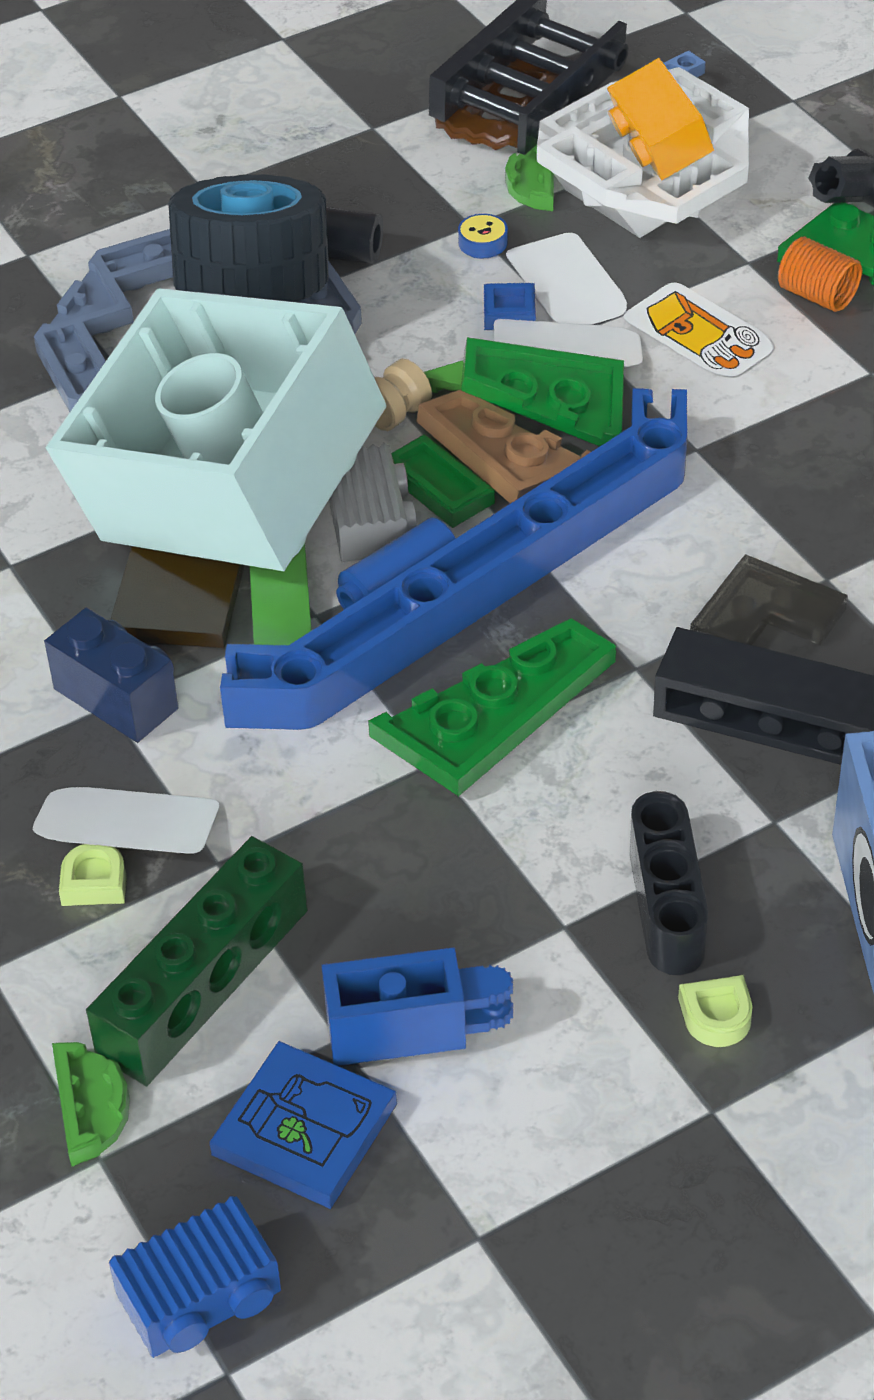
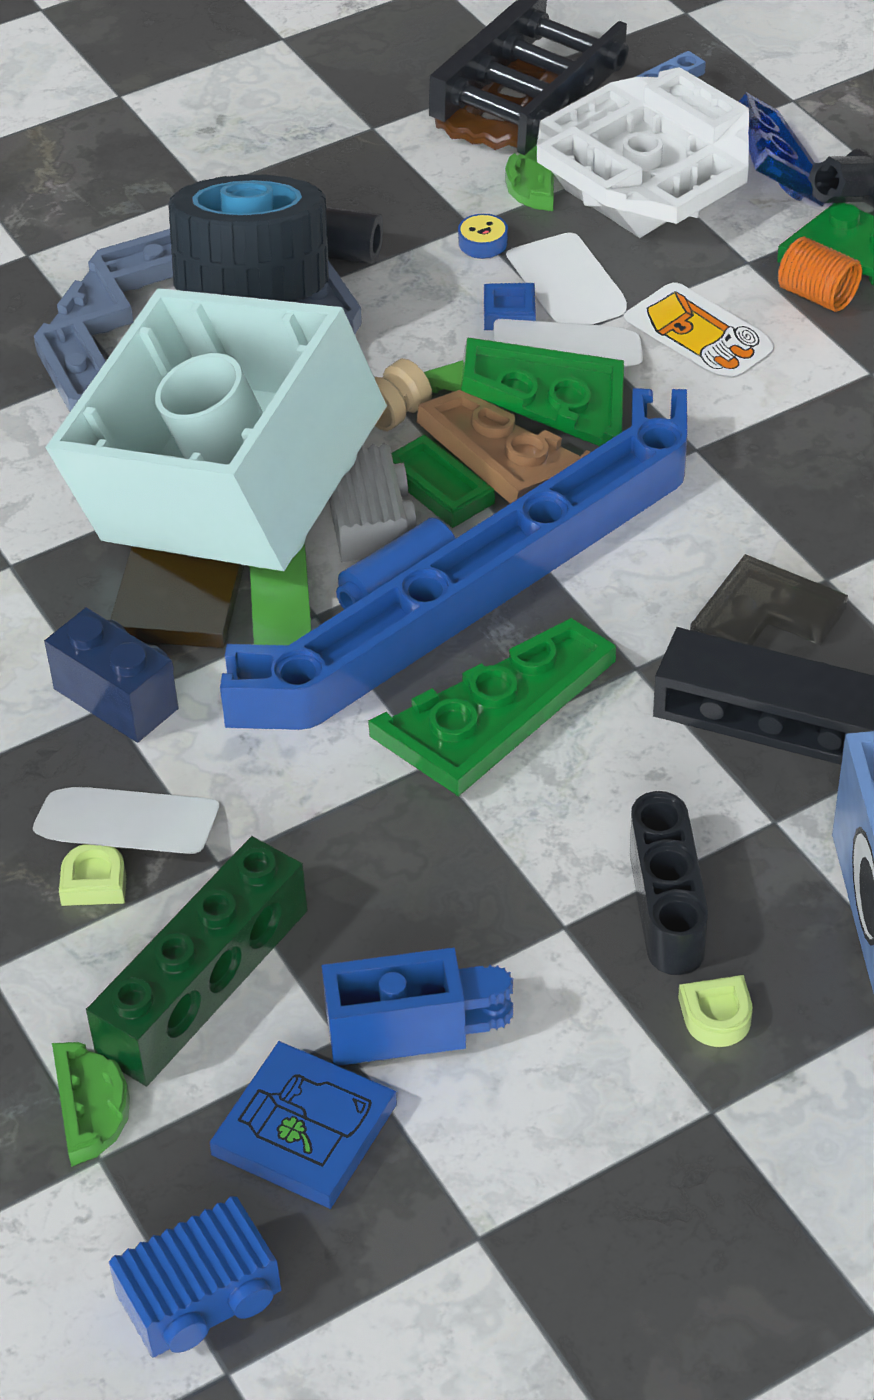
(659, 119): light orange brick -> none
(777, 150): none -> clear blue wing

